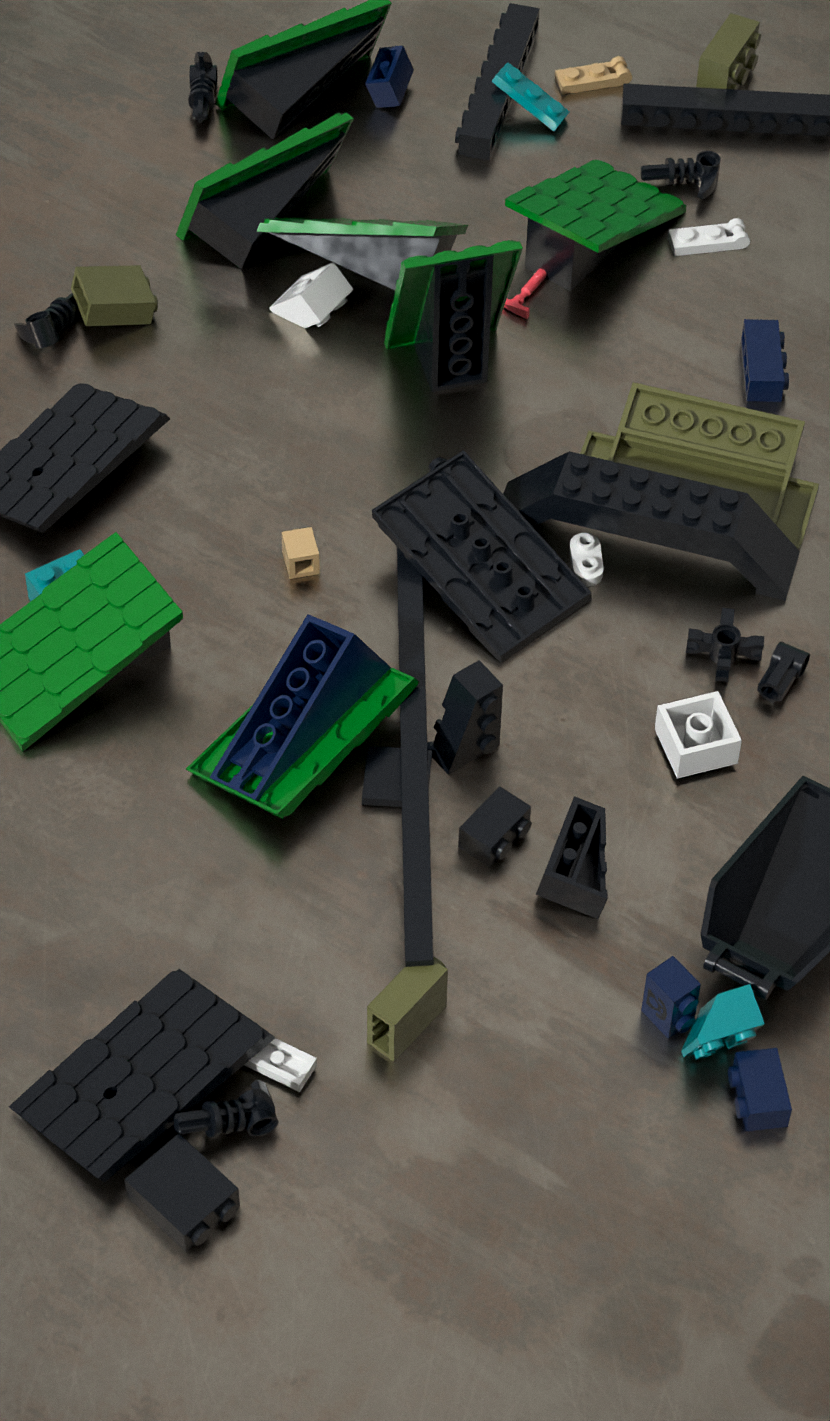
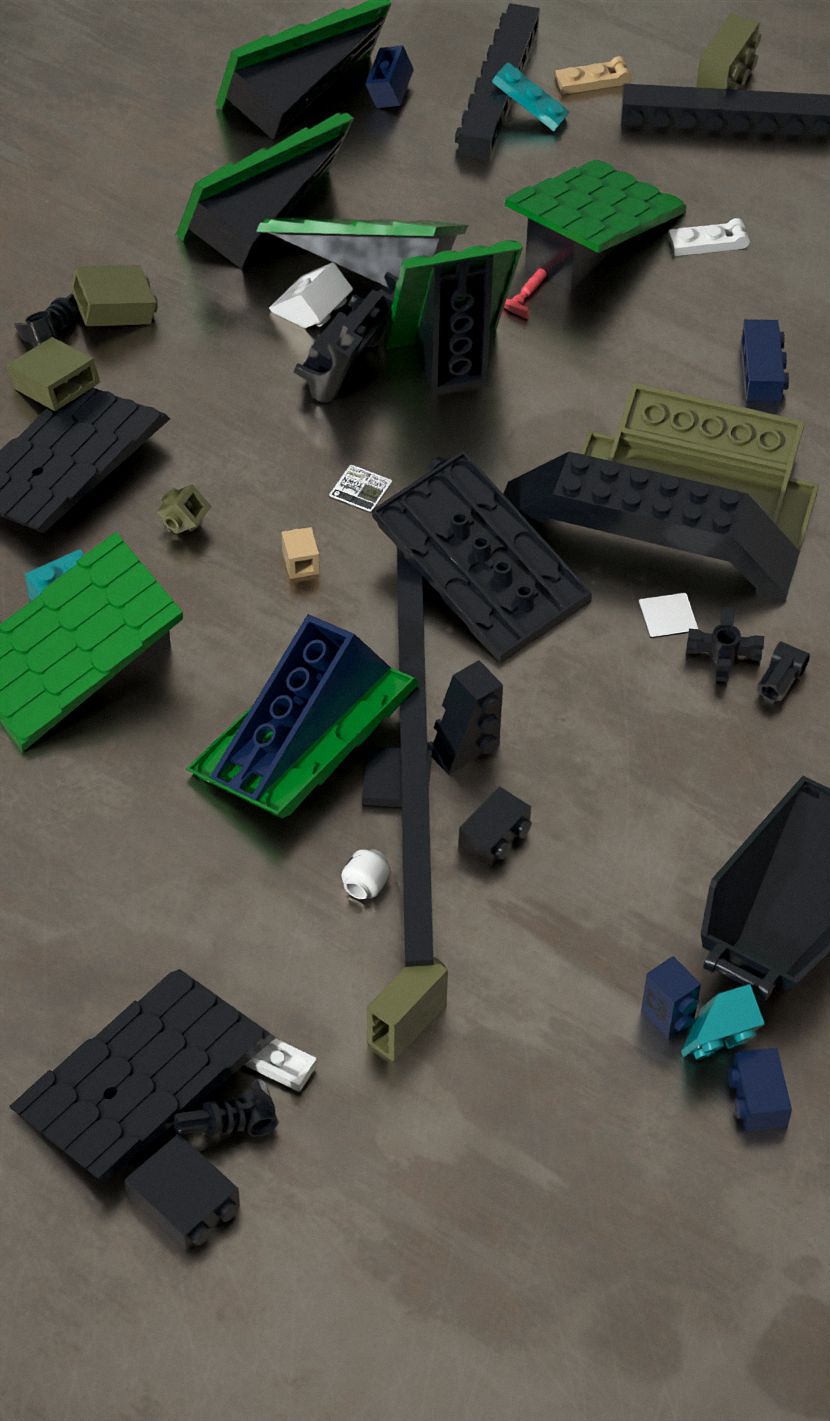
(53, 373): none -> olive brick
(183, 509): none -> olive brick
(202, 85): black piece -> none
(346, 340): none -> black piece
(360, 488): none -> sticker
(365, 873): none -> white head
(578, 861): black wedge -> none
(586, 553): white plate -> none
(668, 614): none -> white sticker
(697, 734): white brick -> none
(703, 172): black piece -> none

